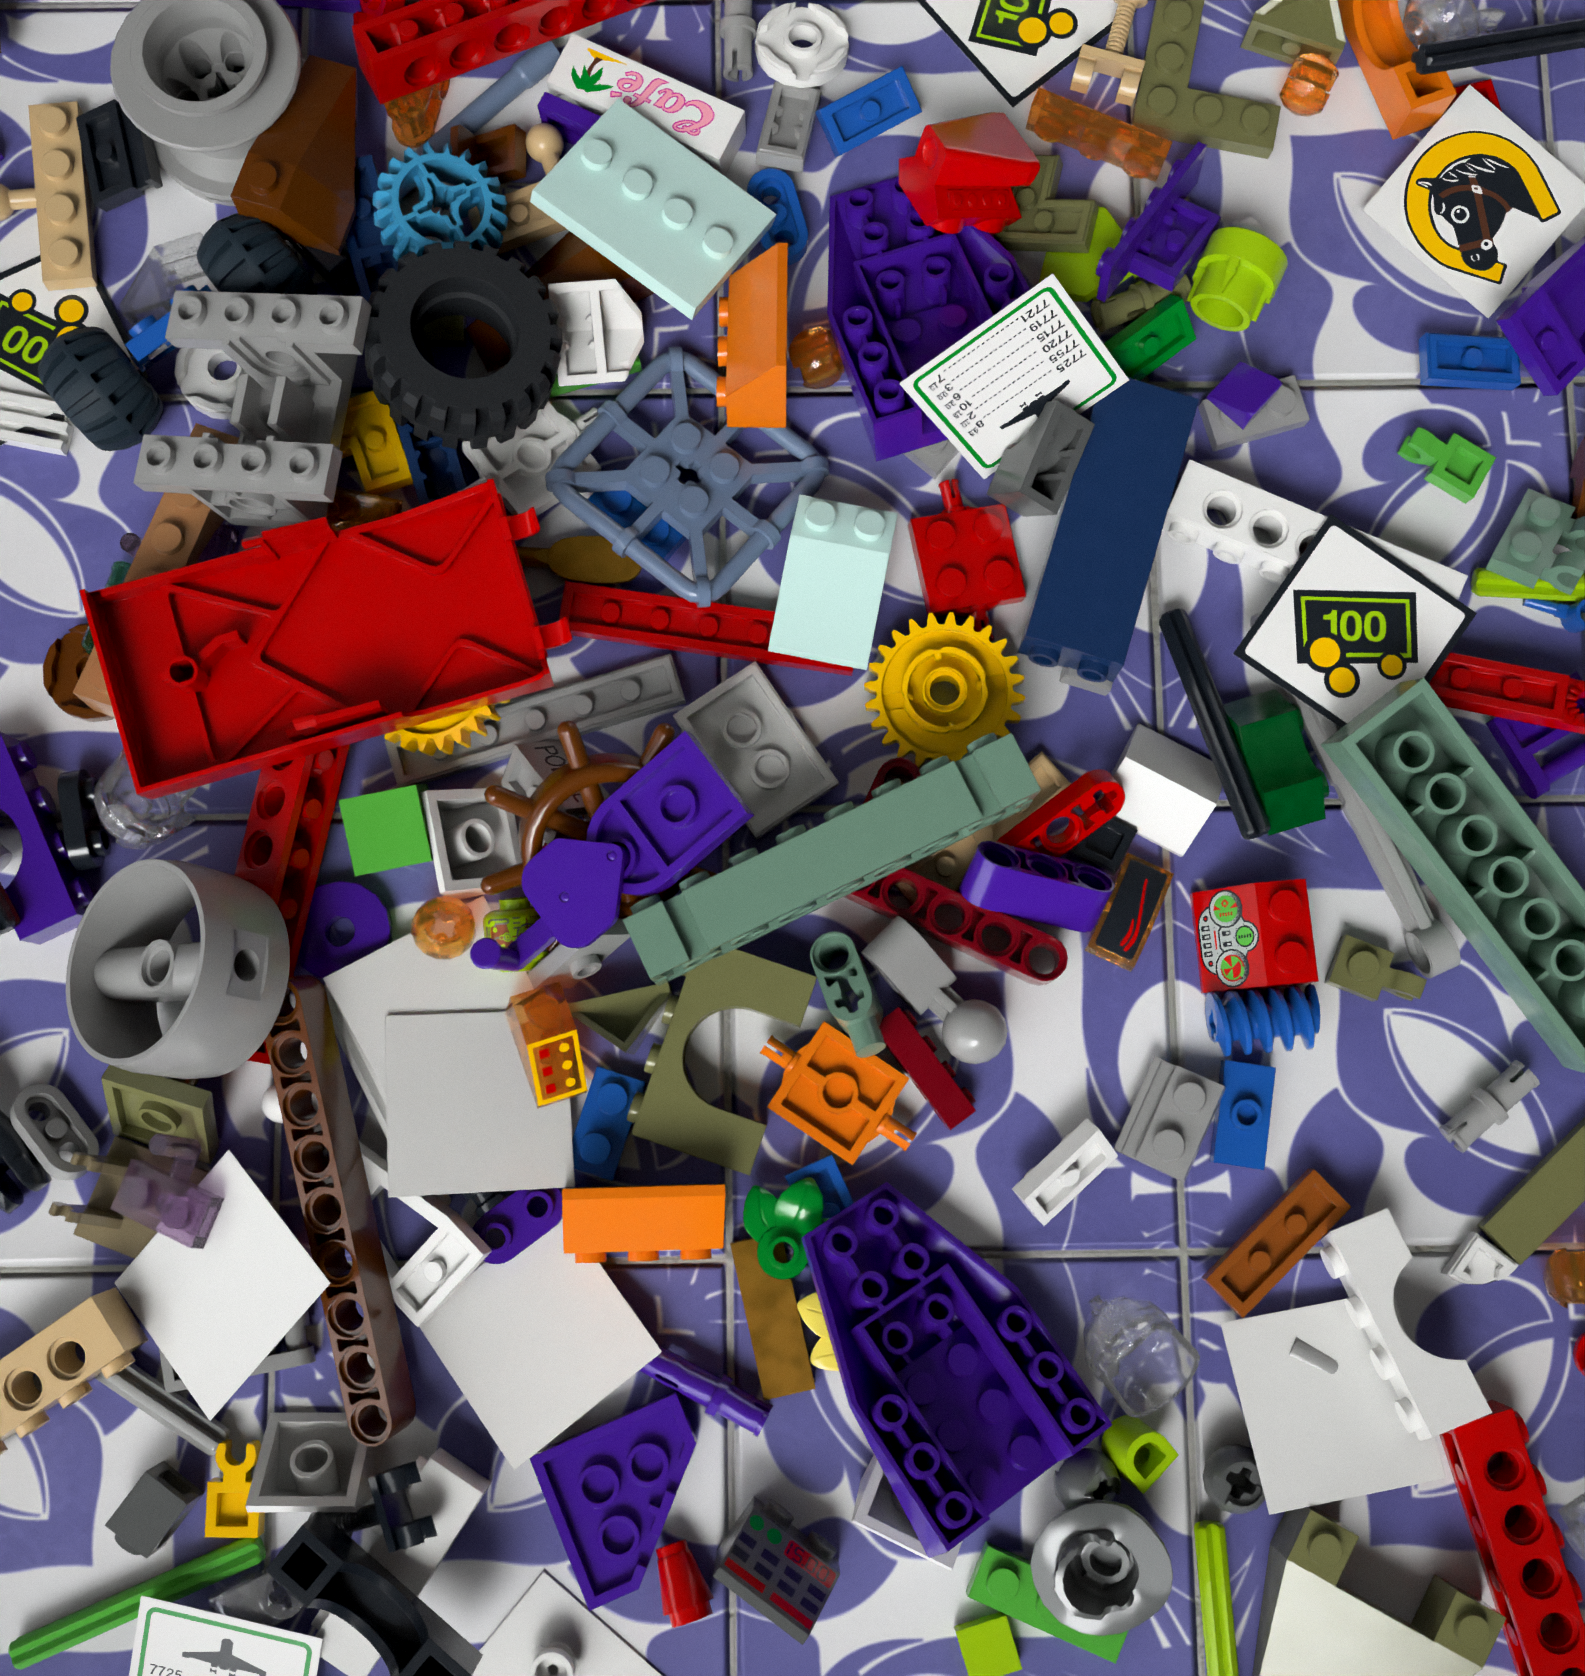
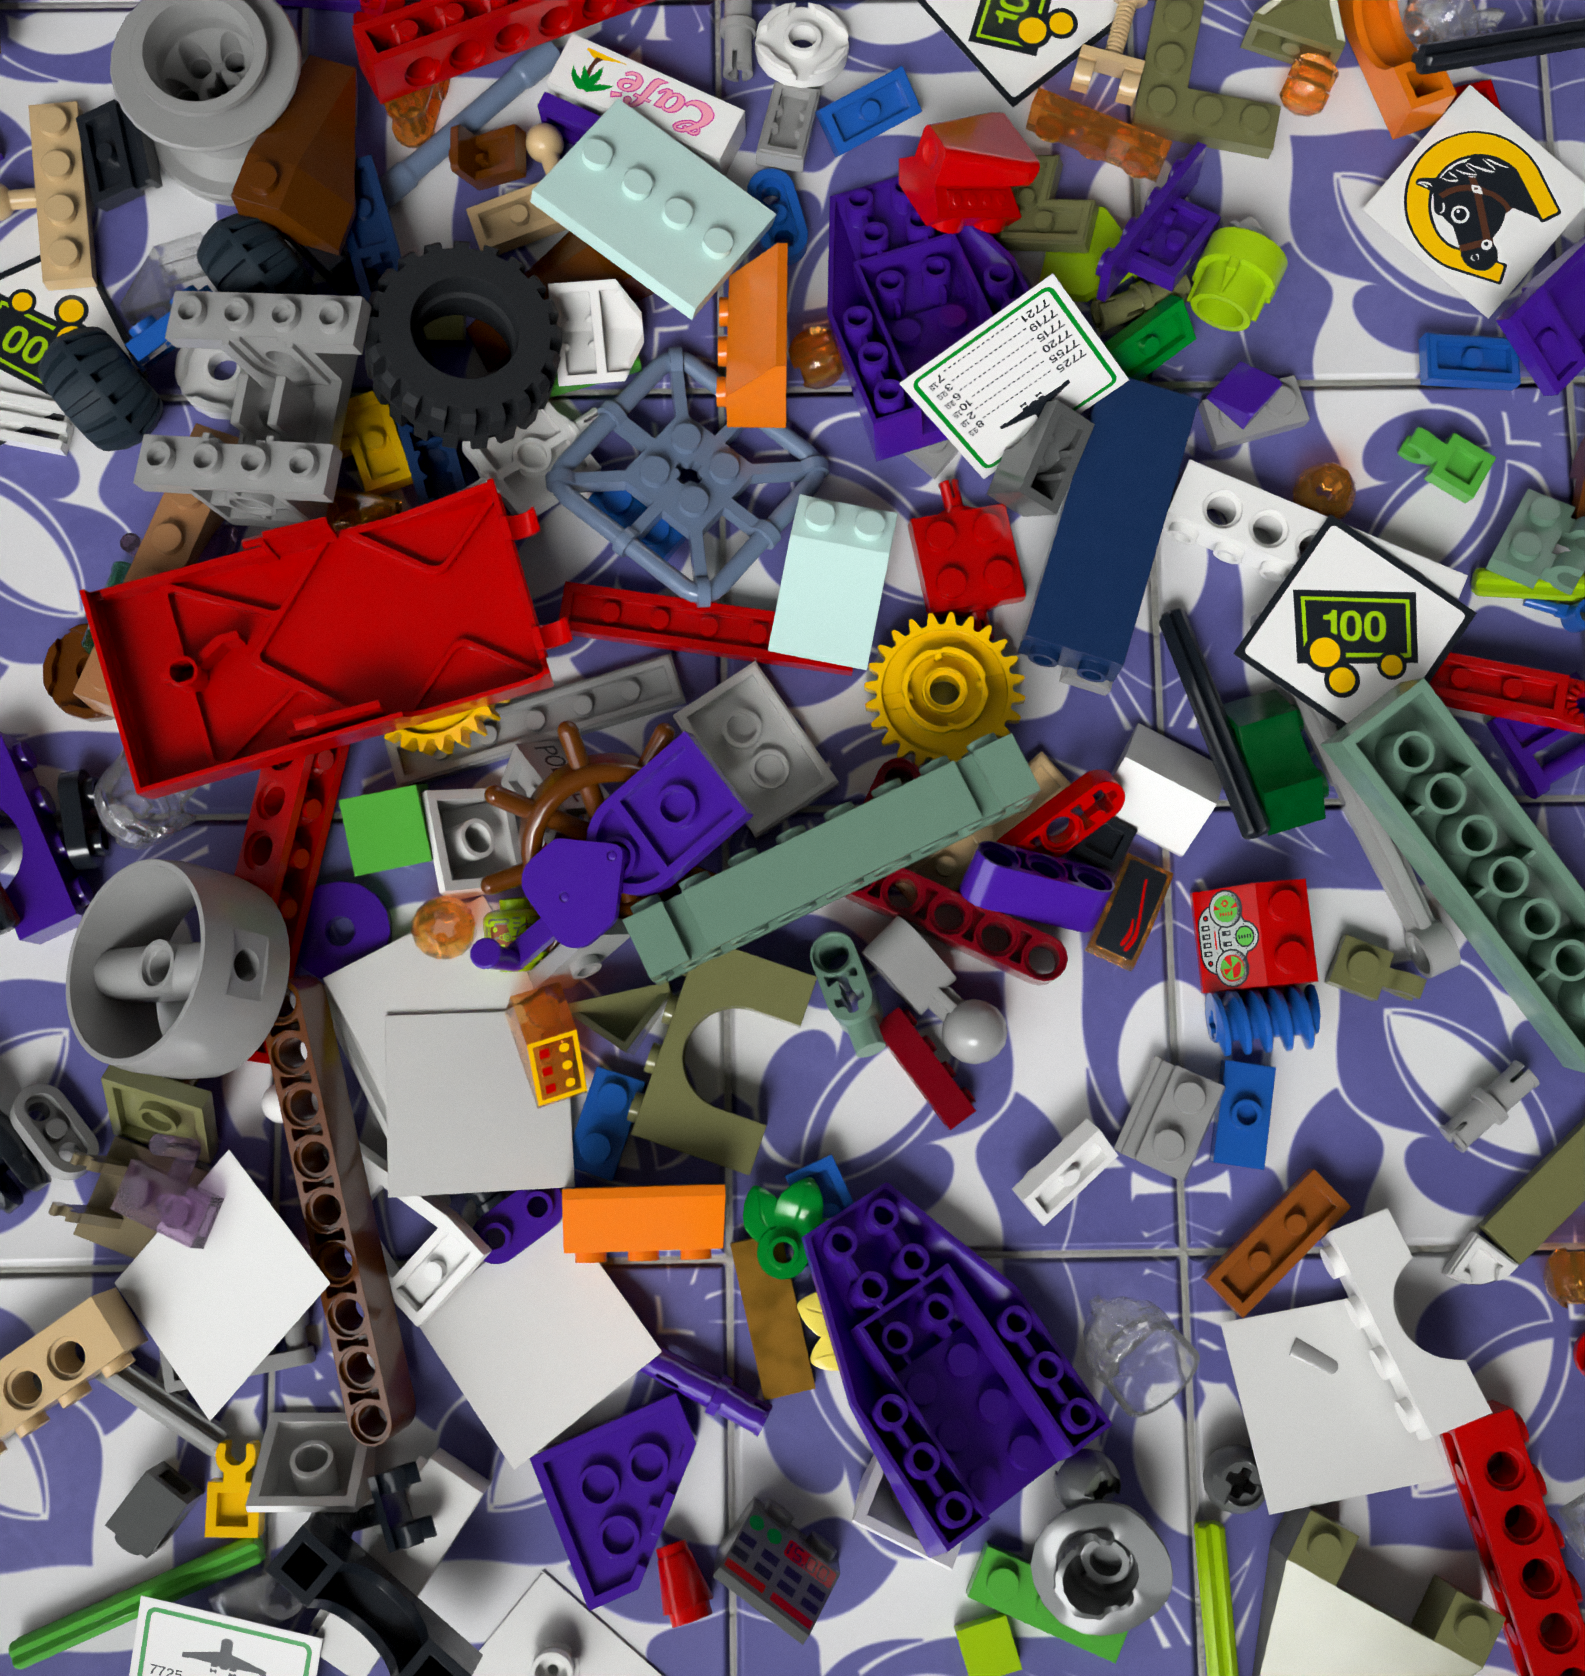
(425, 173): dark azure gear -> none
(582, 560): pearl gold piece -> none
(836, 1094): orange plate -> none
(1137, 1451): lime plate -> none
(1330, 478): none -> clear orange piece

